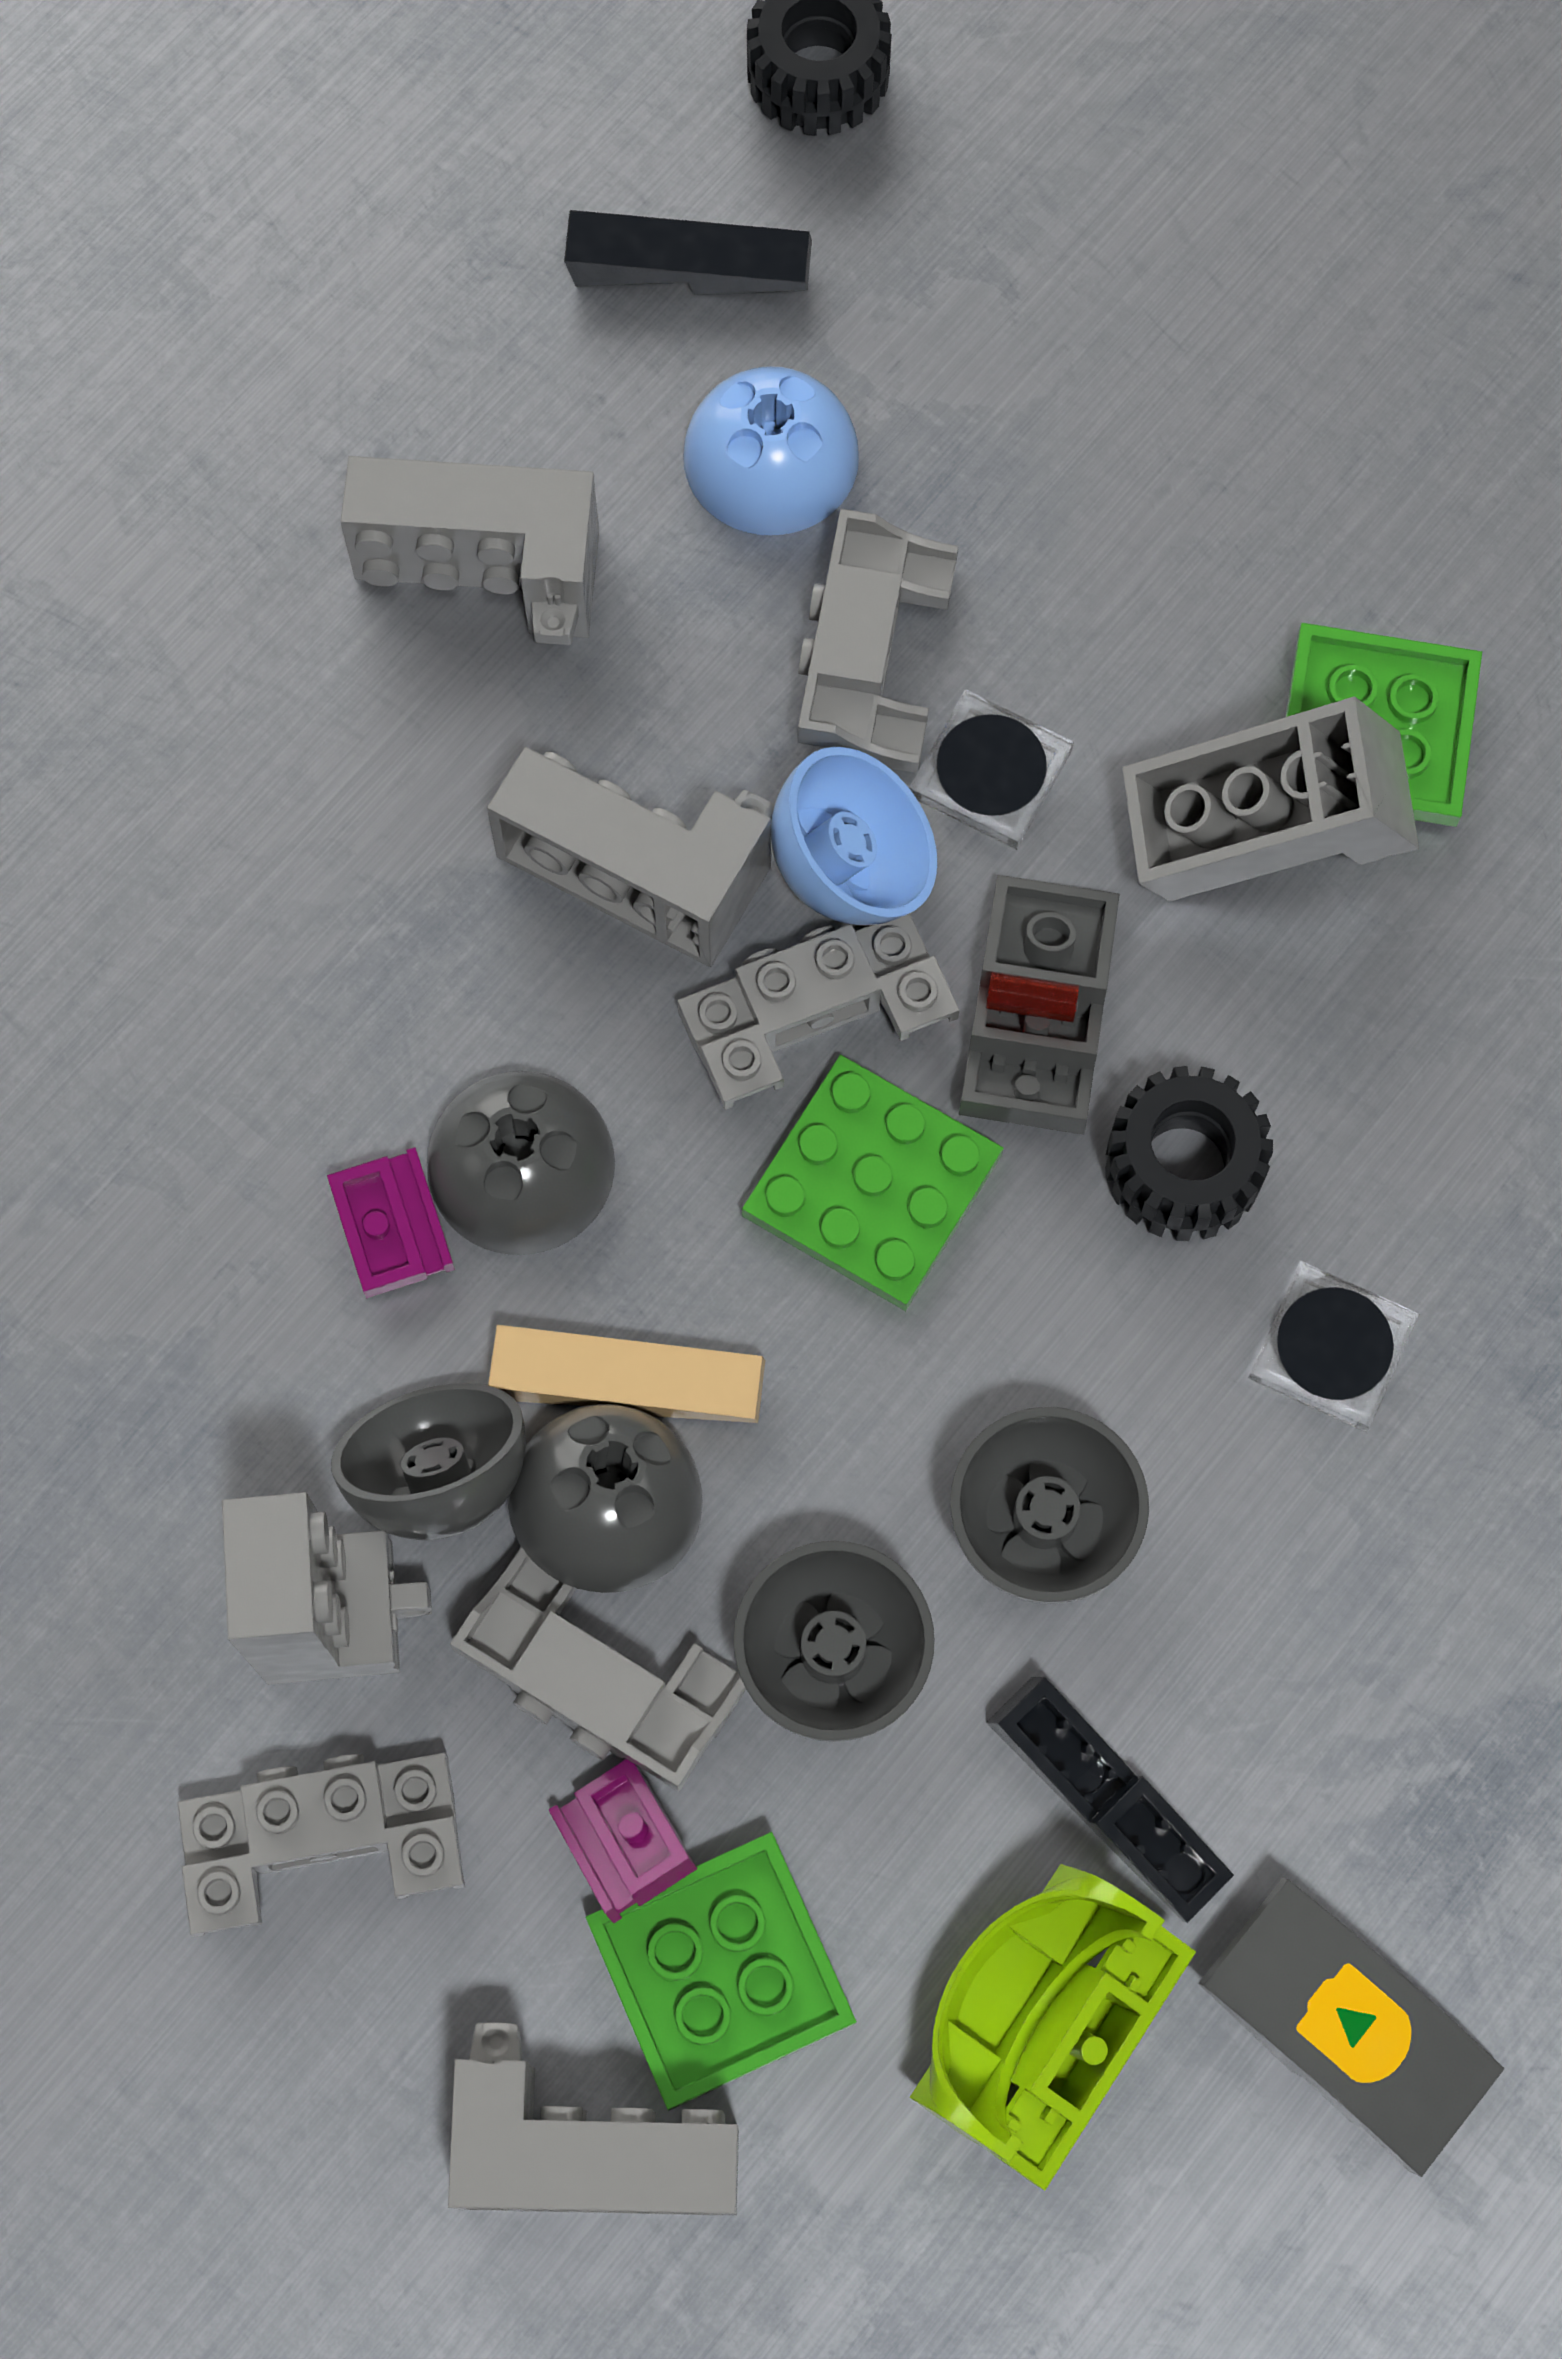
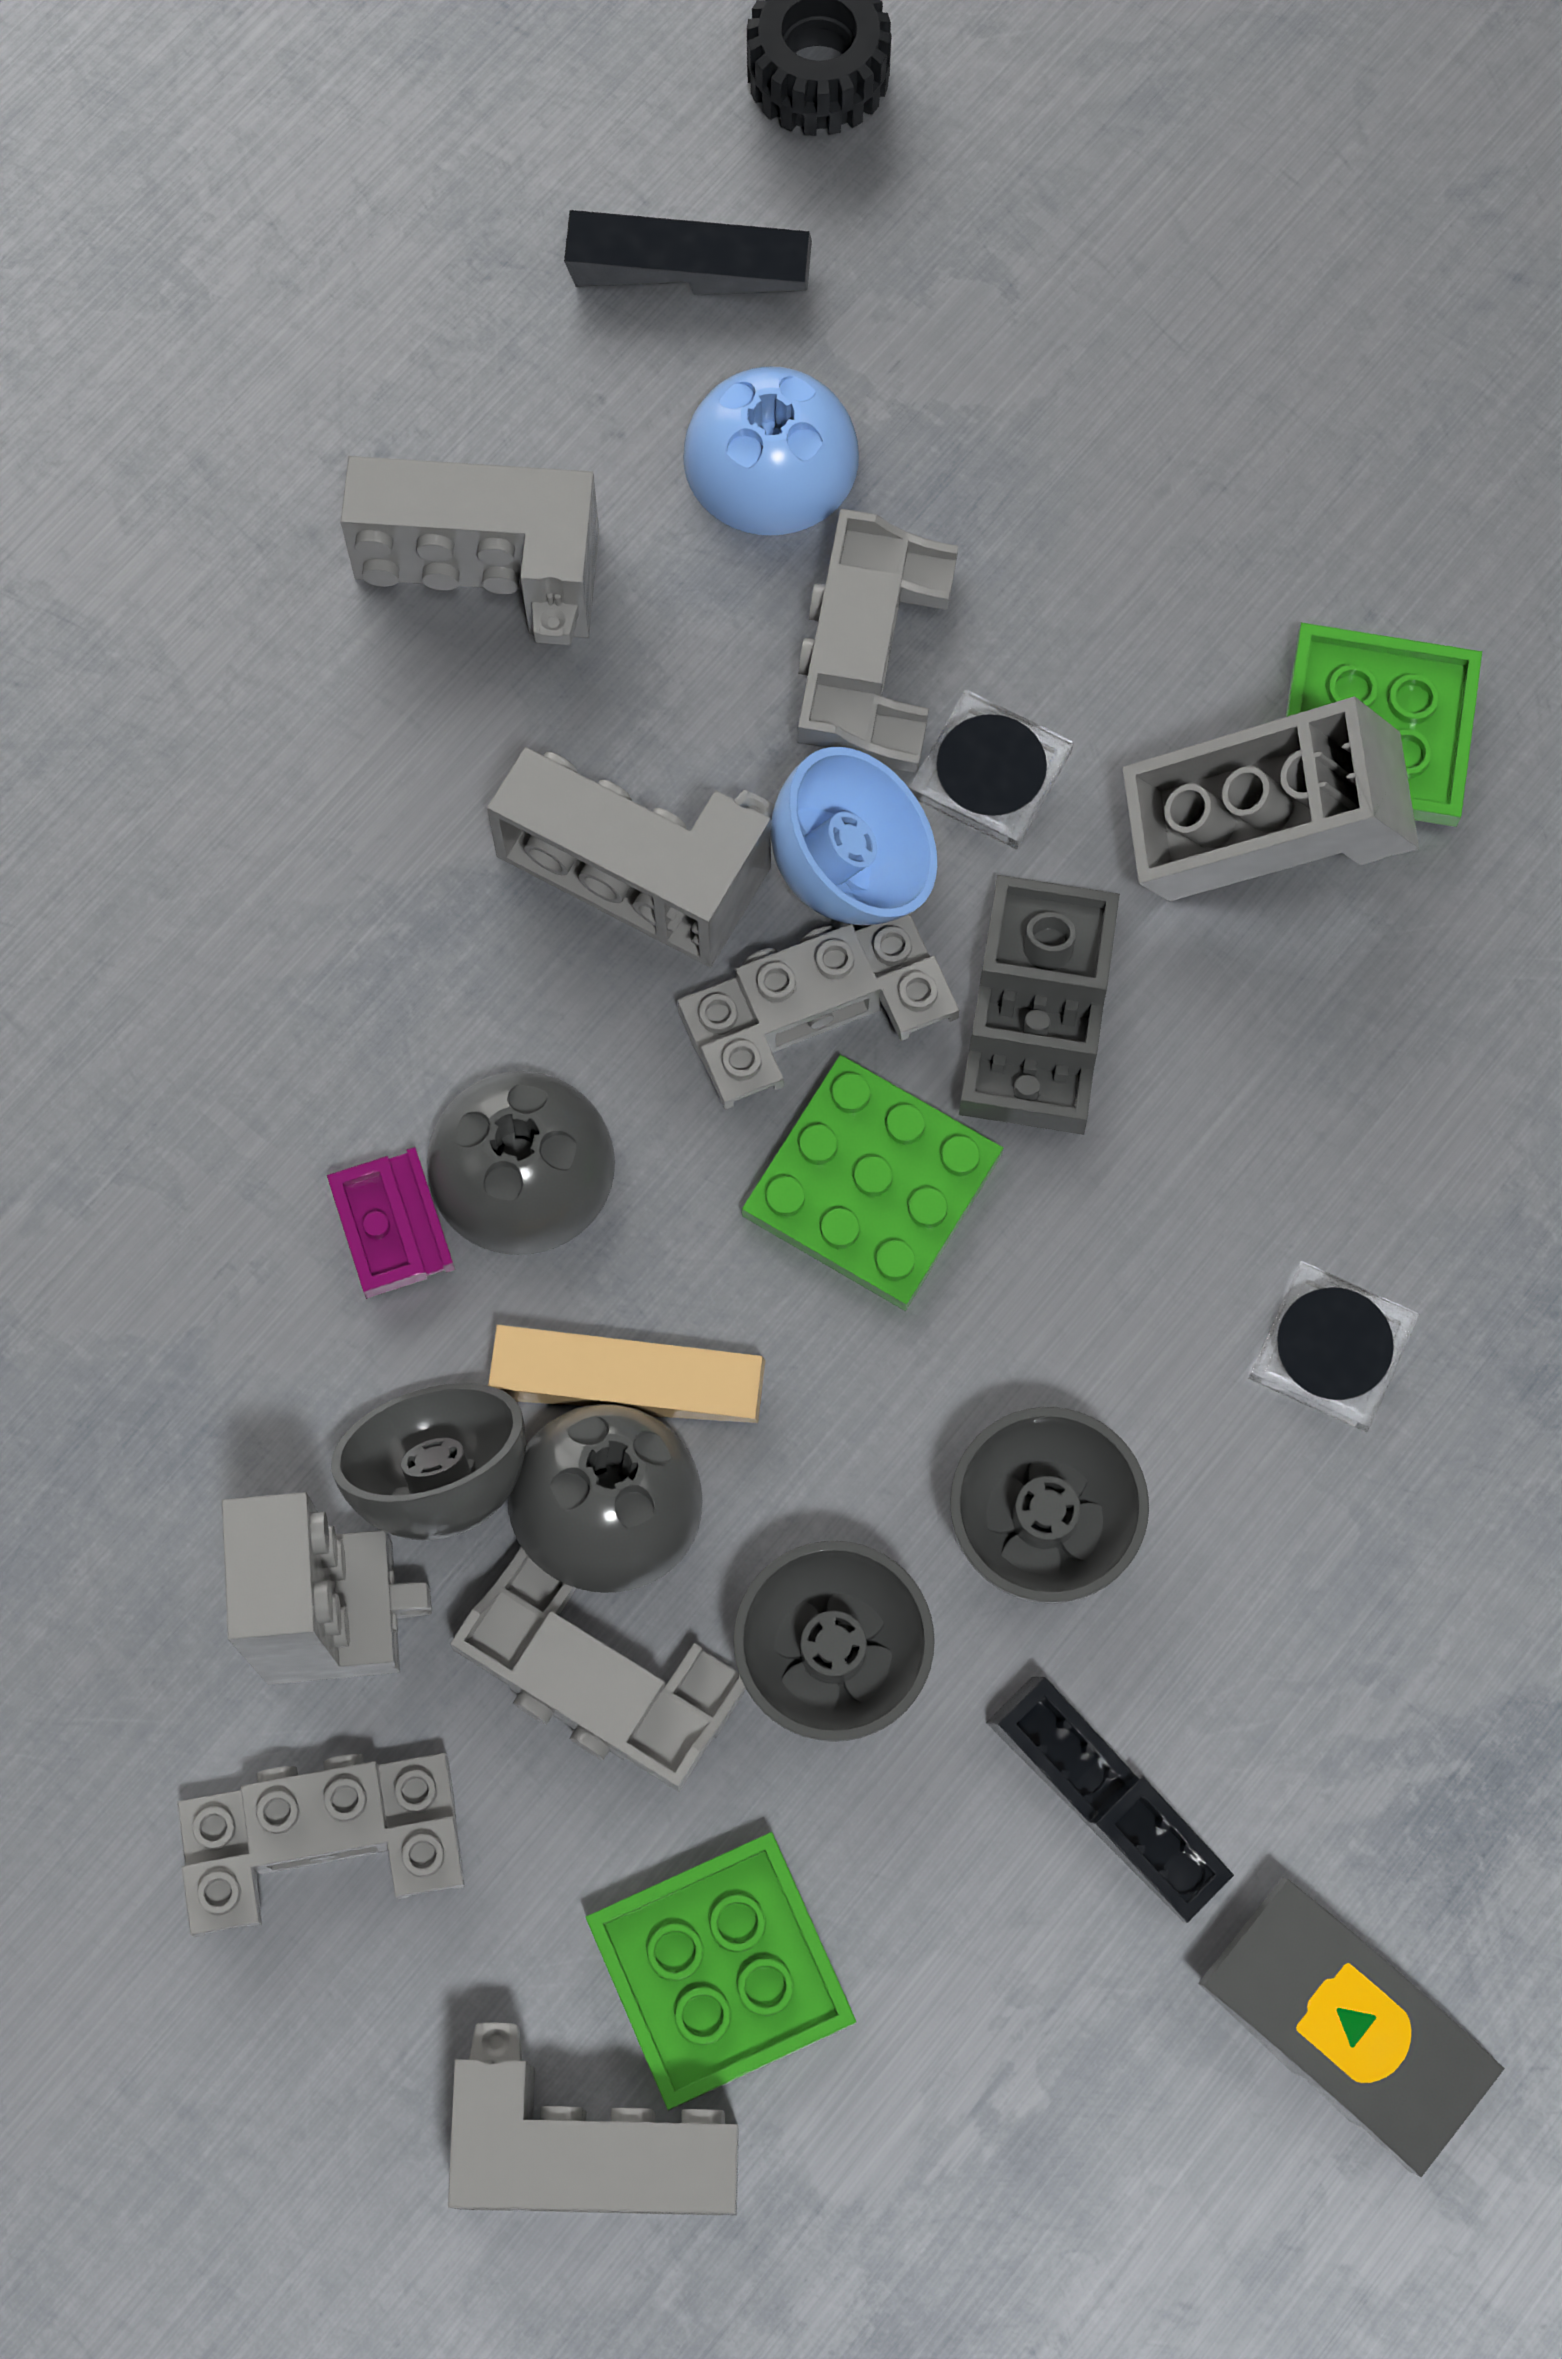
(622, 1839): magenta plate -> none
(1032, 997): clear red axle -> none
(1045, 2020): lime piece -> none
(1196, 1105): black tyre -> none

